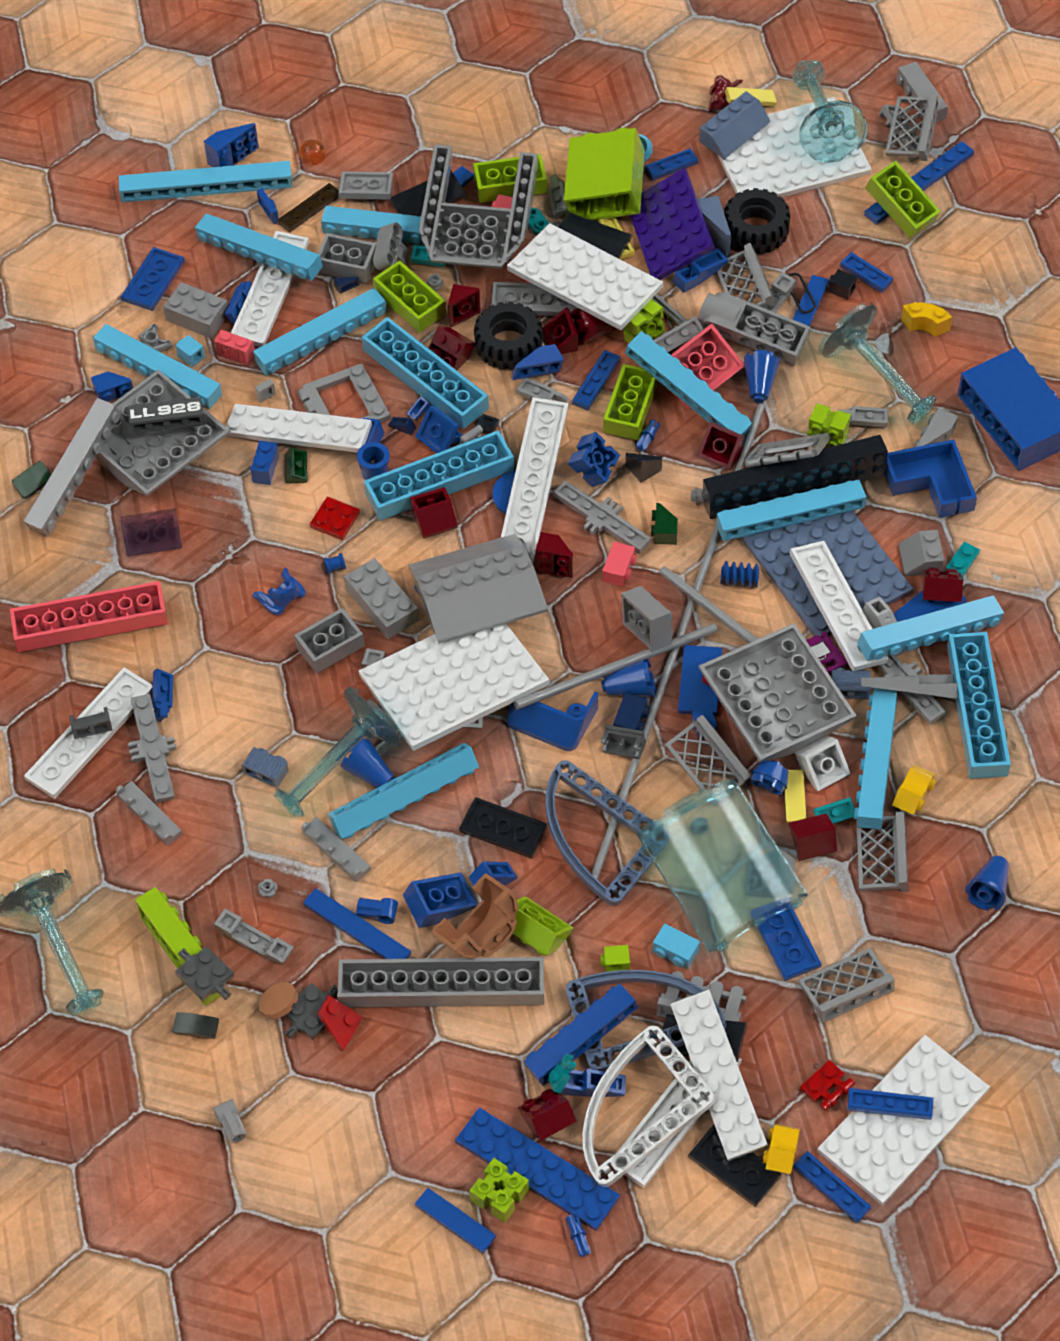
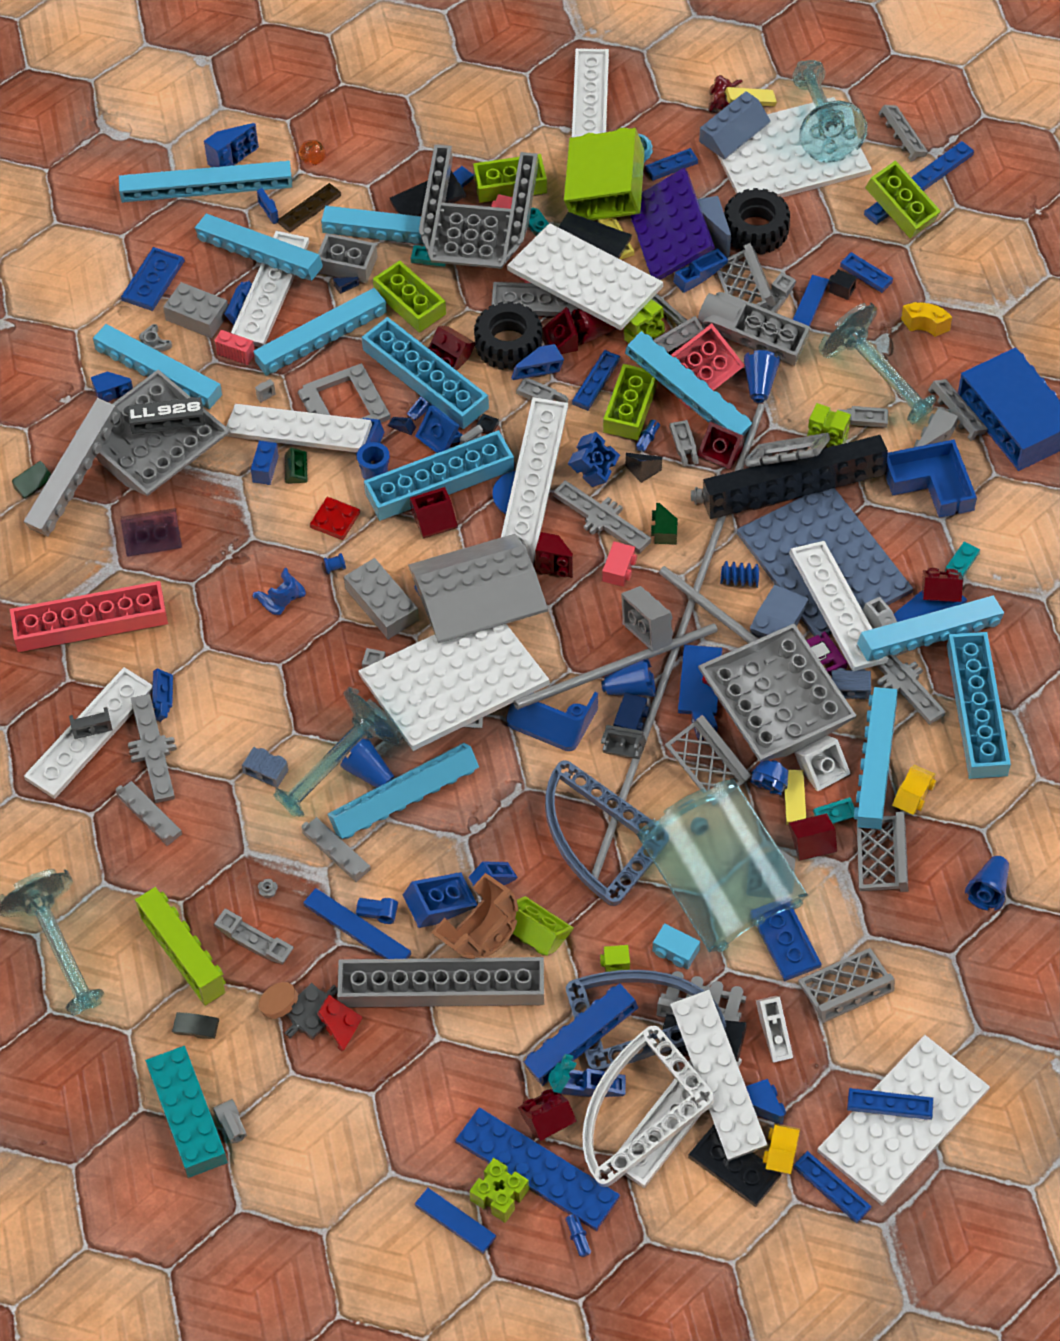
(186, 1111): none -> teal brick
(190, 350): medium azure brick -> none
(204, 973): dark grey plate -> none
(329, 640): light grey brick -> none
(366, 185): light grey plate -> none
(389, 246): light grey piece -> none
(435, 282): light grey plate -> none
(463, 304): dark red slope -> none
(503, 827): black tile -> none
(556, 196): light grey hinge -> none
(590, 91): none -> white plate
(684, 441): none -> light grey hinge
(765, 1102): none -> blue slope
(774, 1028): none -> white slope
(778, 611): none -> sand blue slope
(790, 510): medium azure brick -> none
(814, 305): black piece -> none
(822, 1081): red plate -> none
(918, 85): light grey brick -> none
(921, 552): light grey slope -> none
(922, 684): light grey wedge -> none
(926, 130): light grey fence -> none
(958, 406): none -> light grey hinge

